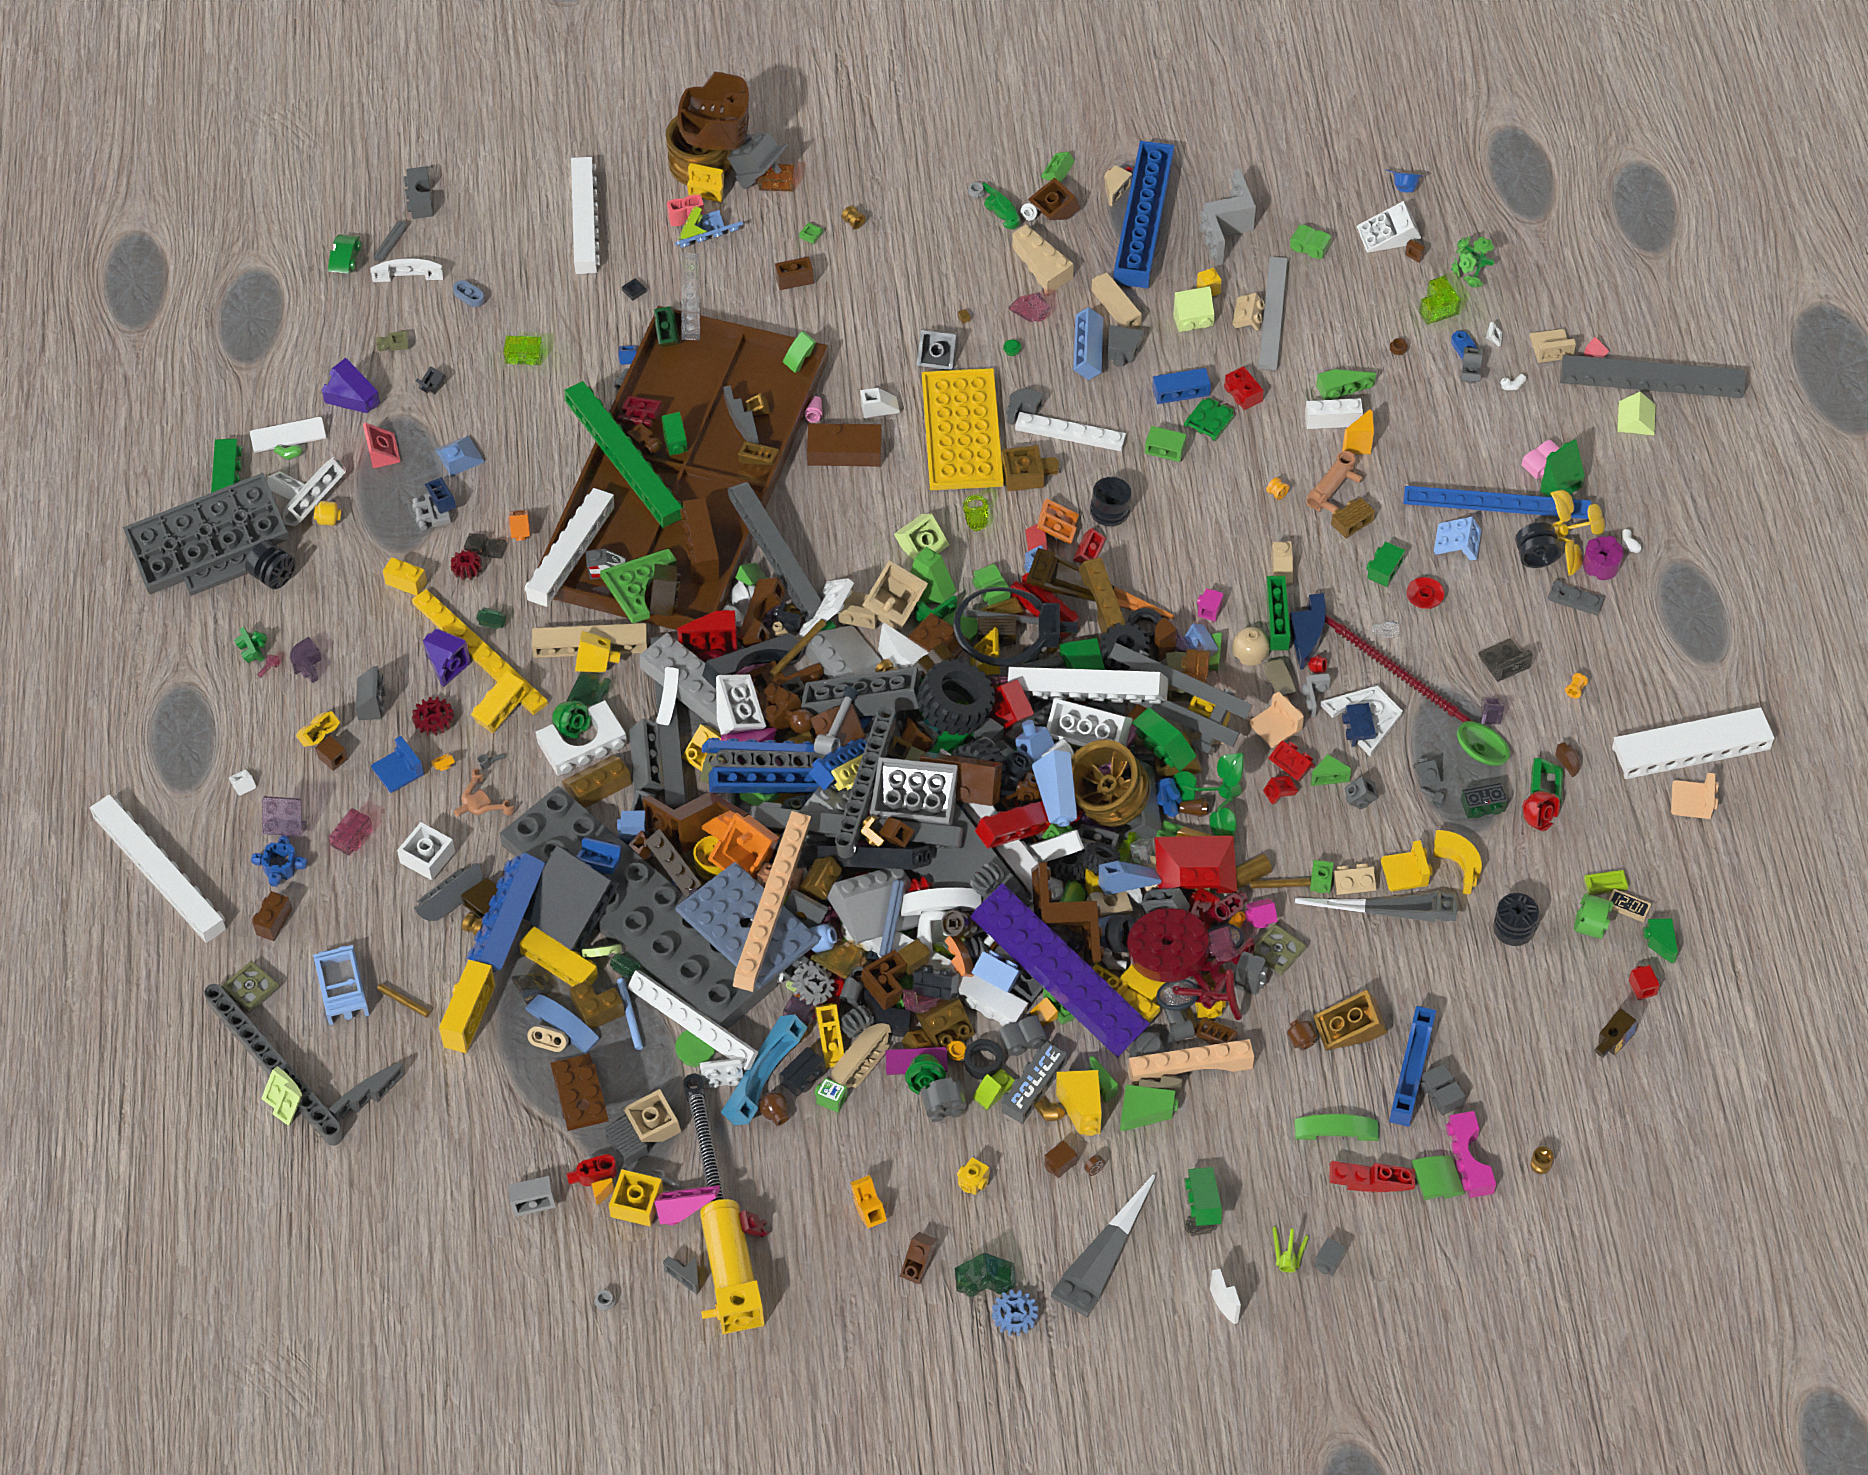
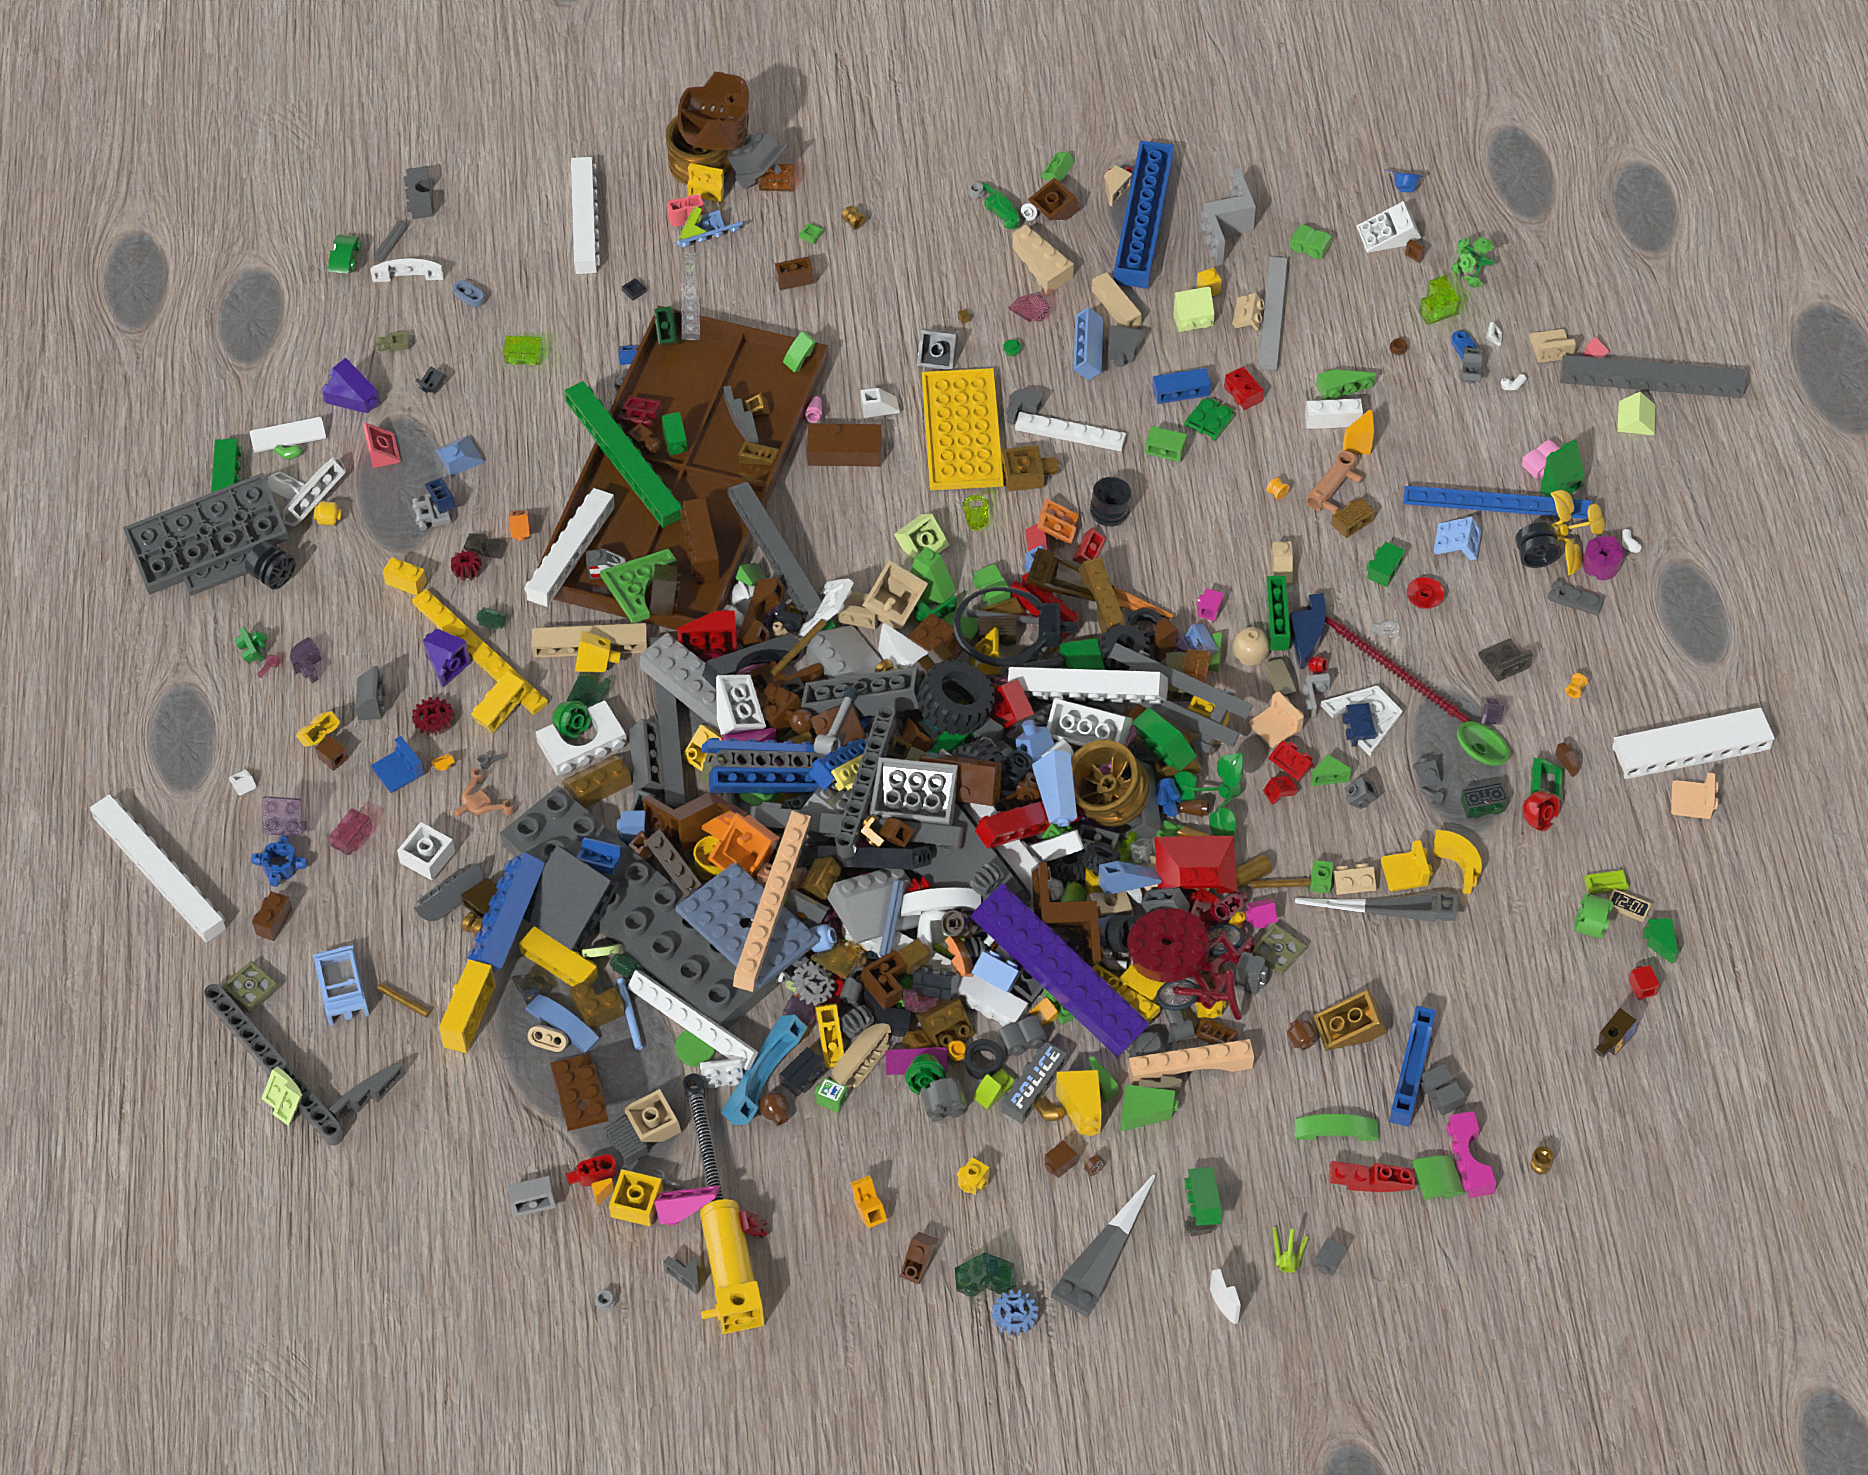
(668, 696): white sticker -> none
(1222, 944): clear pink brick -> none
(1516, 919): black wheel -> none

